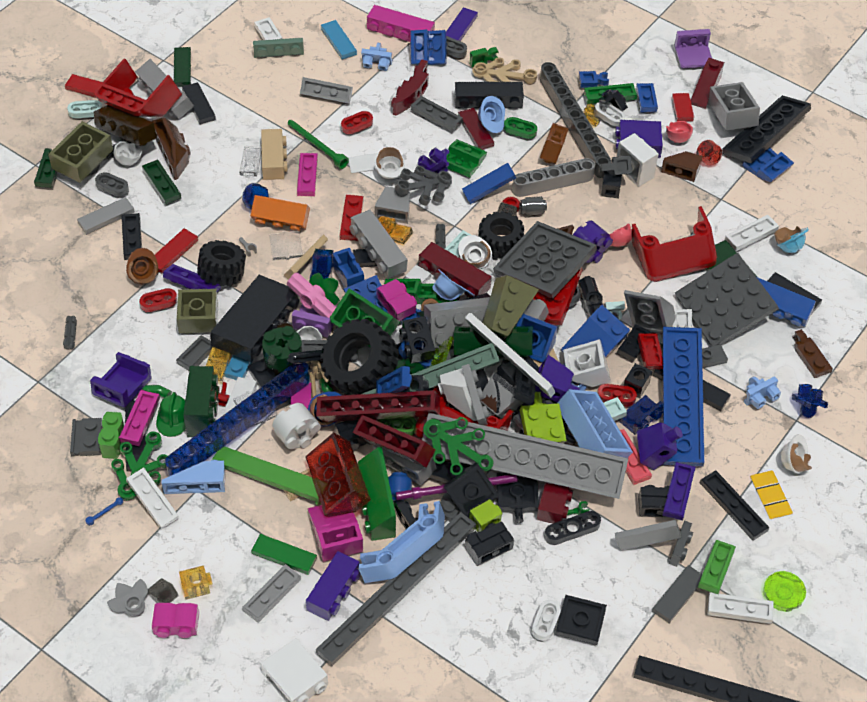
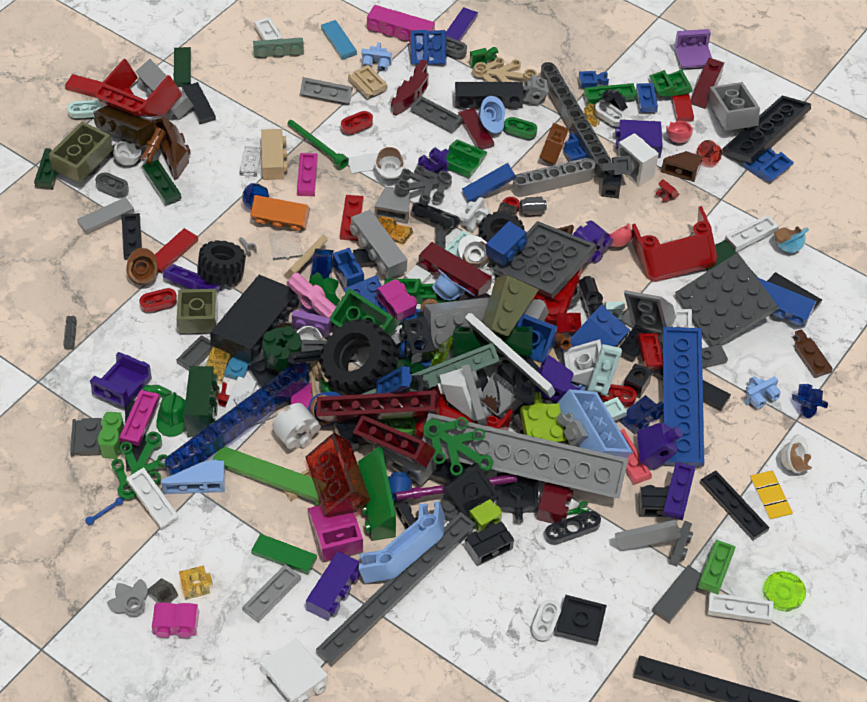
(153, 145): none -> dark orange pin
(367, 81): none -> tan plate
(436, 215): none -> black plate
(475, 214): none -> white hips
(506, 243): none -> blue brick
(535, 90): none -> light grey brick
(562, 341): none -> dark orange pin
(568, 322): none -> red plate
(572, 150): none -> blue slope
(574, 431): none -> light grey plate
(604, 369): none -> light aqua plate
(667, 189): none -> red tile
(671, 84): none -> green slope

